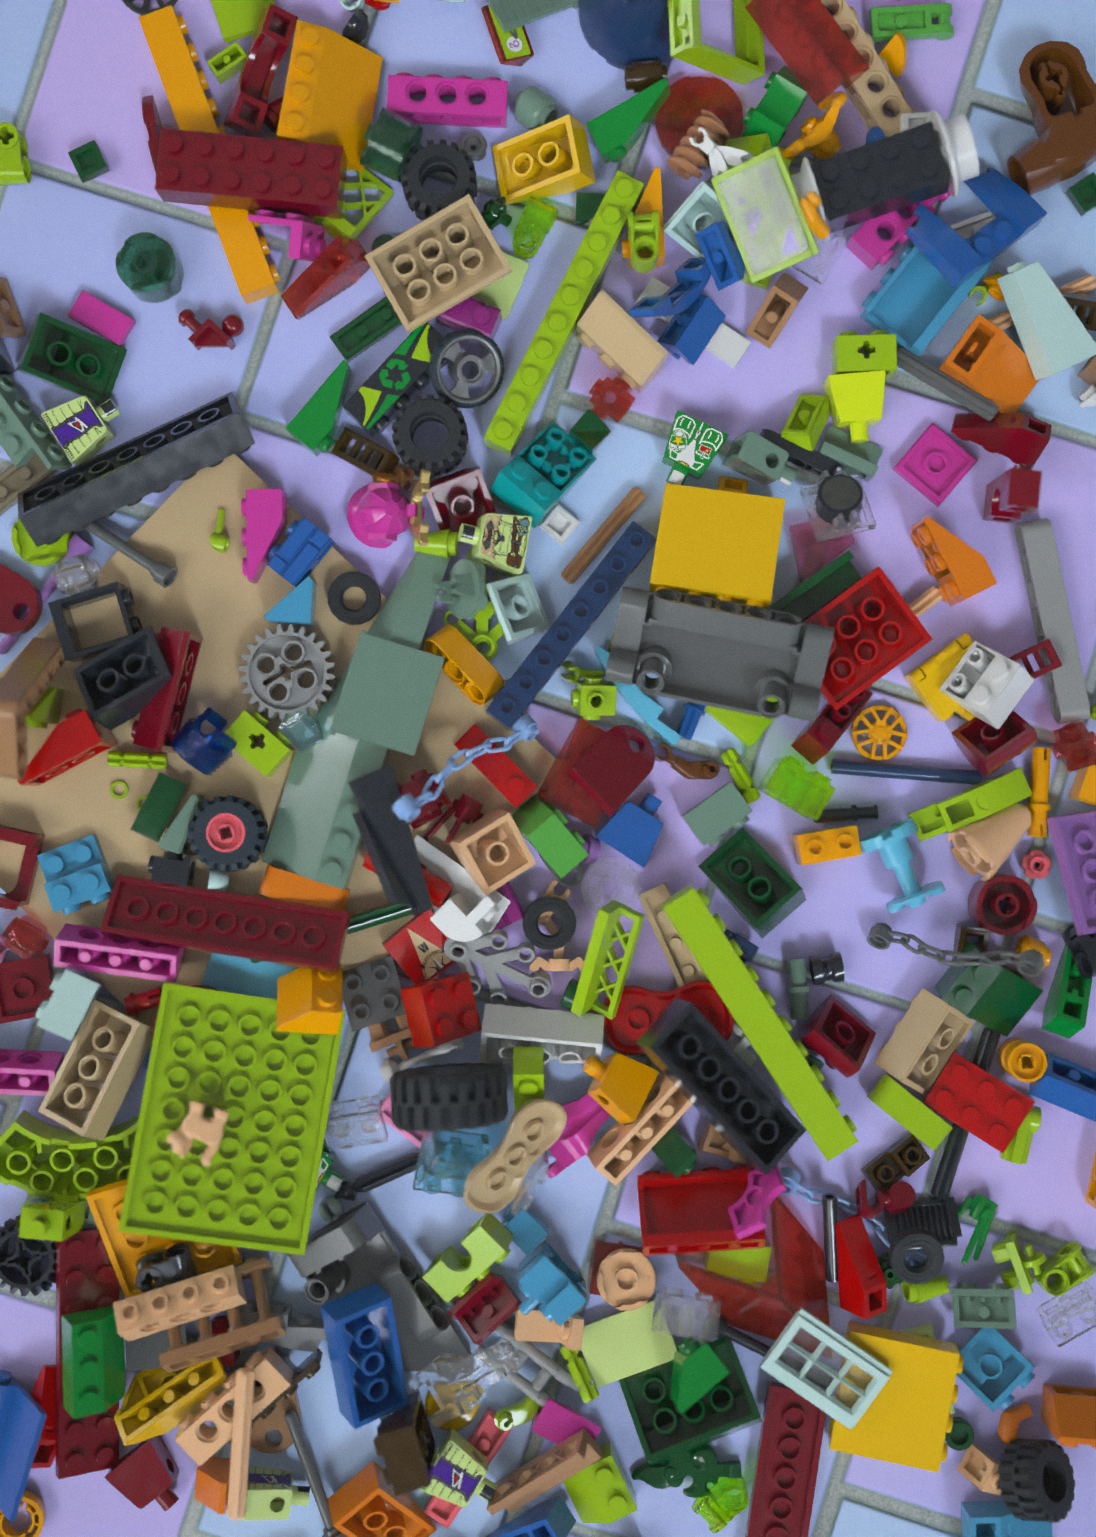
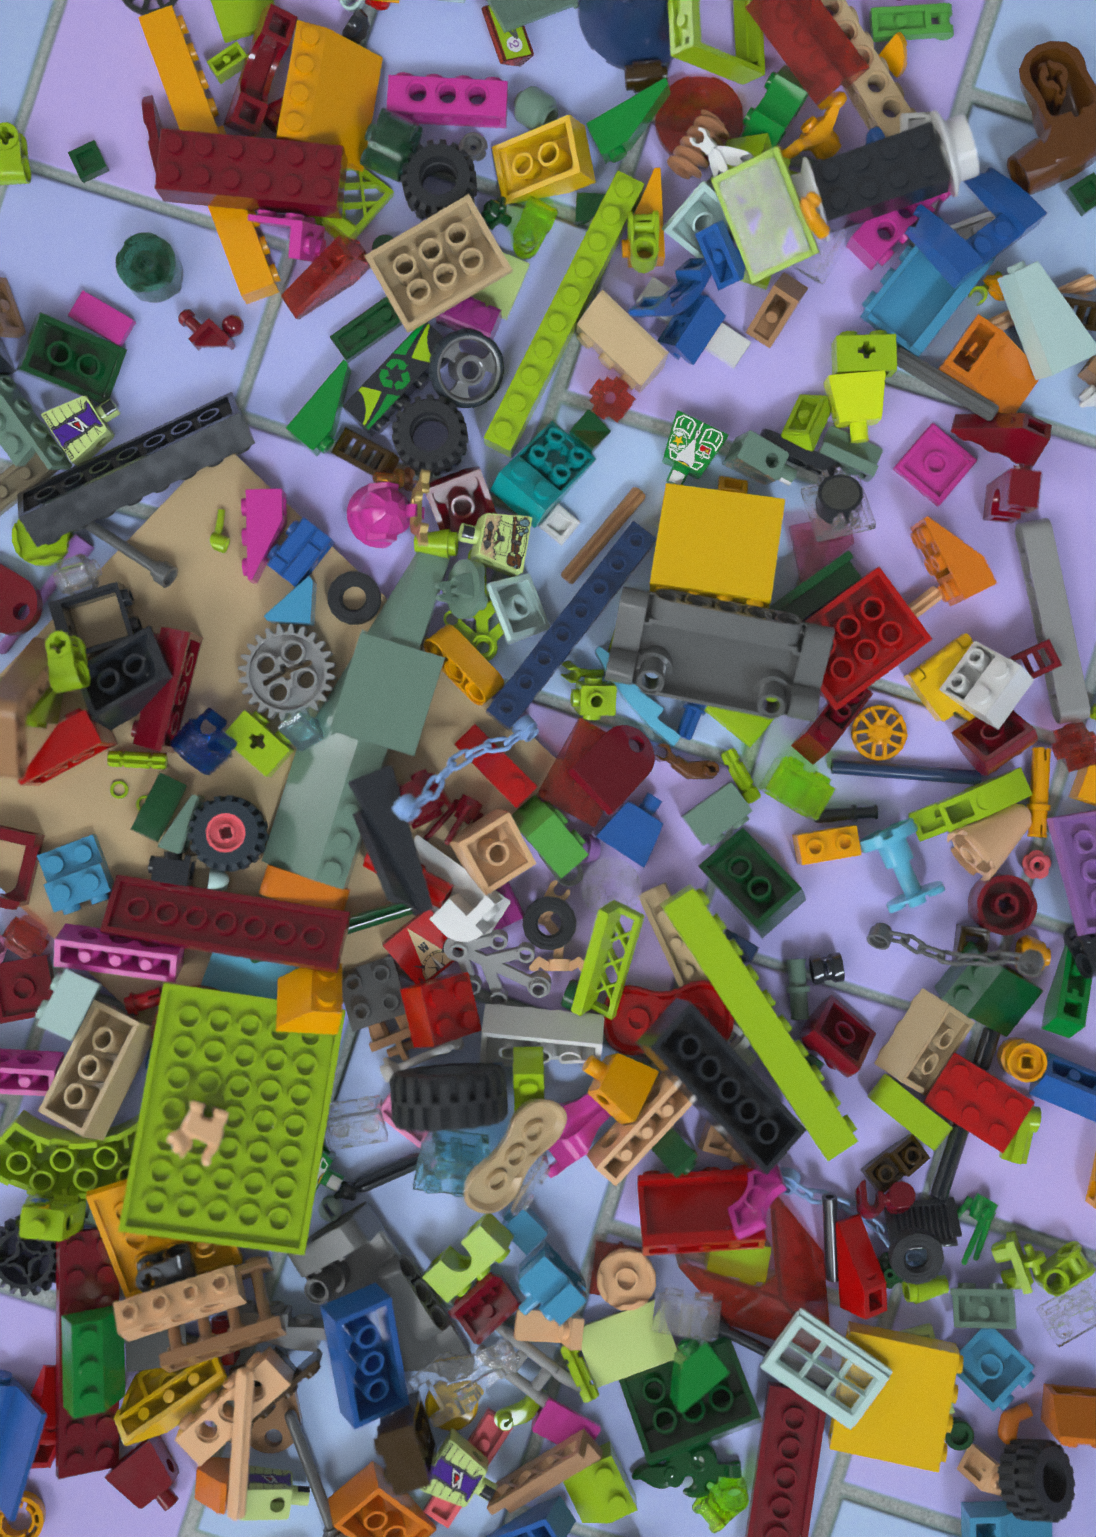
(67, 665): none -> lime piece

